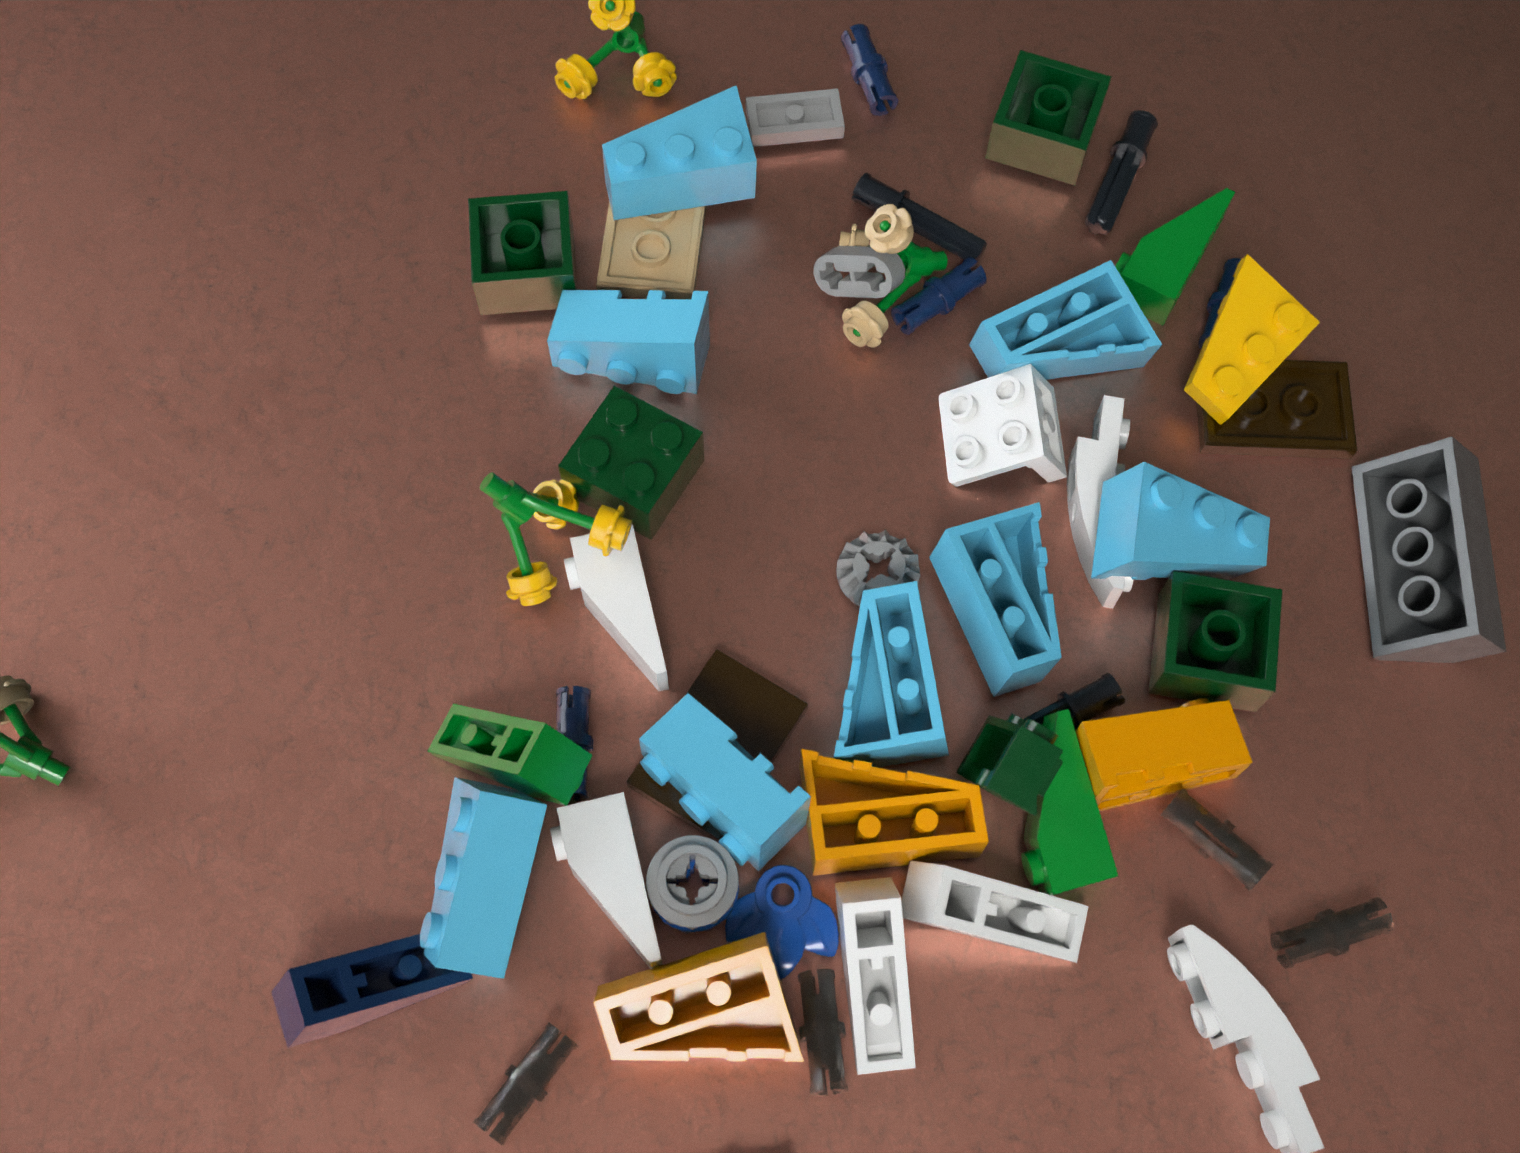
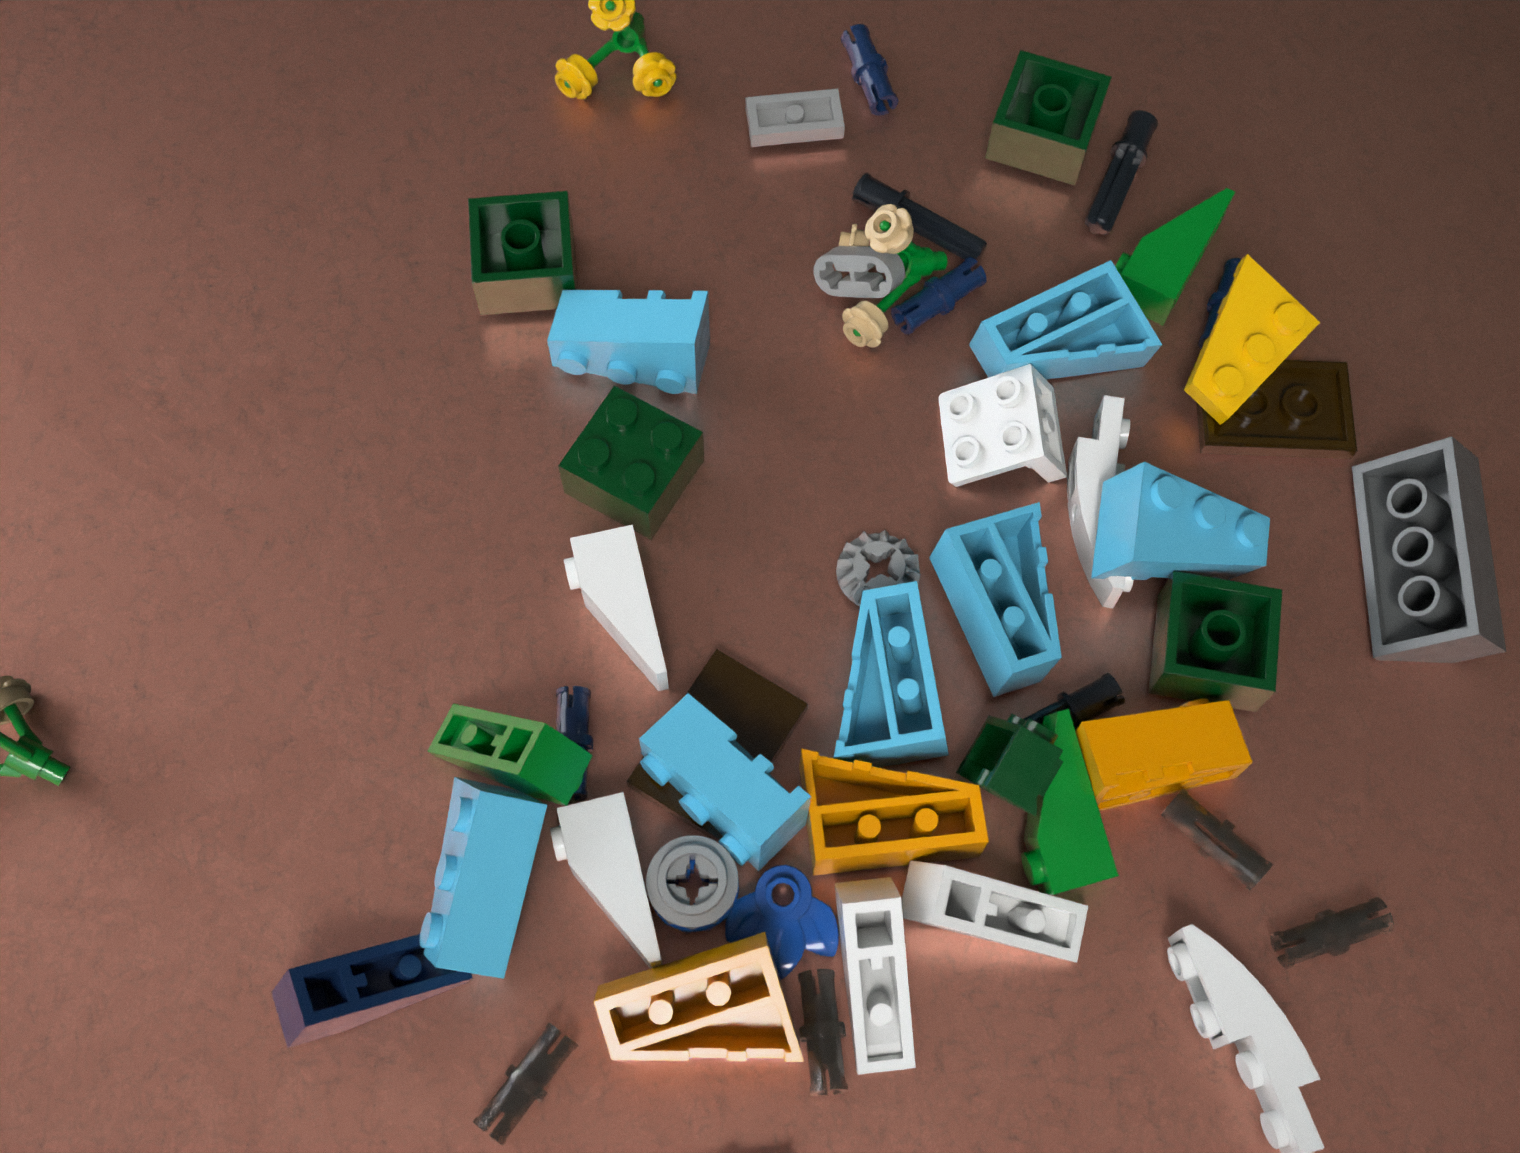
(555, 505): plant -> none
(652, 253): tan tile -> none
(683, 160): medium azure wedge -> none

